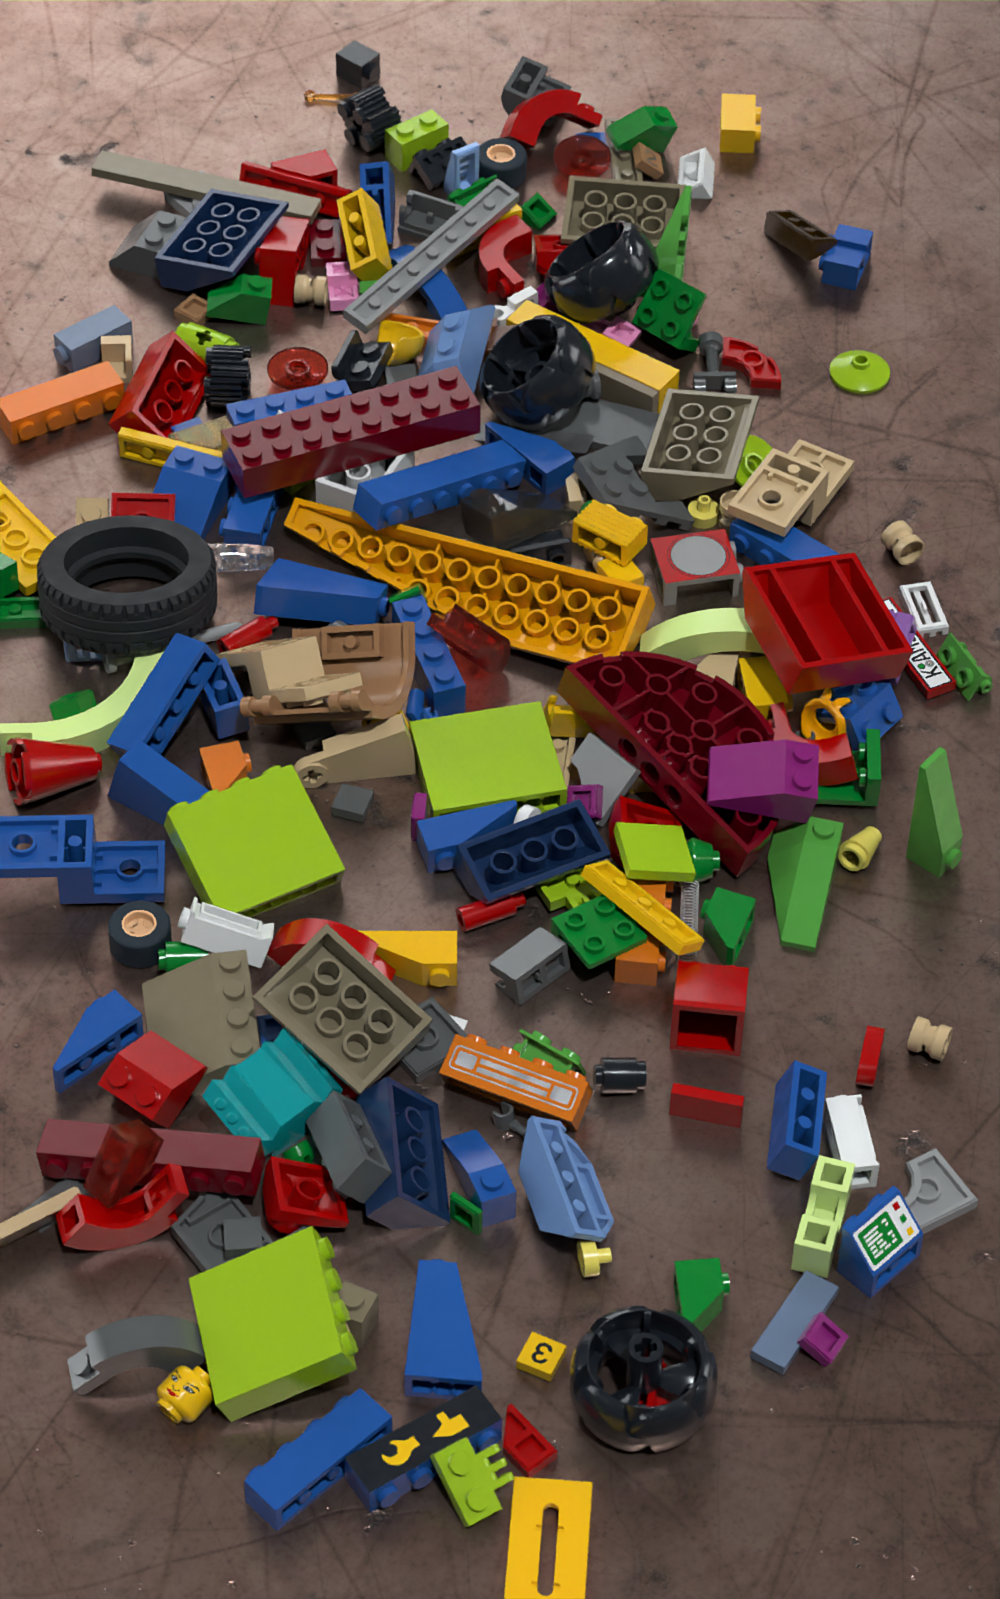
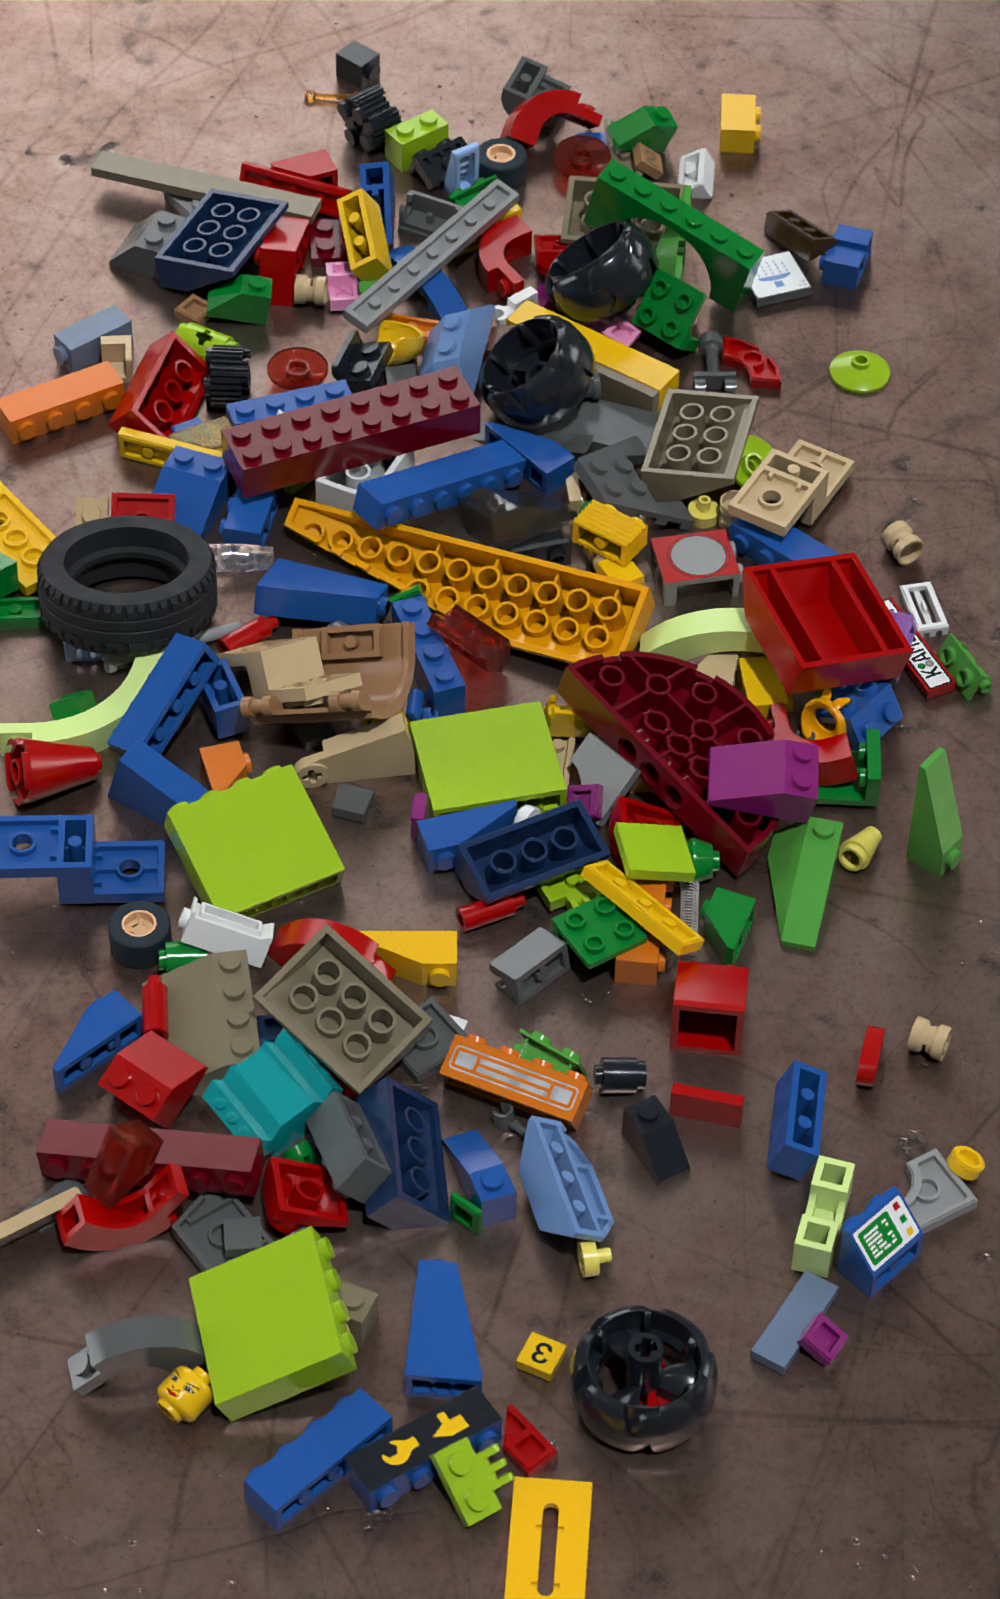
(155, 1007): none -> red cylinder
(537, 212): green slope -> none
(655, 1140): none -> black slope
(699, 1289): green slope -> none
(727, 256): none -> green arch
(779, 280): none -> white tile
(850, 1138): white window -> none
(965, 1162): none -> yellow tile

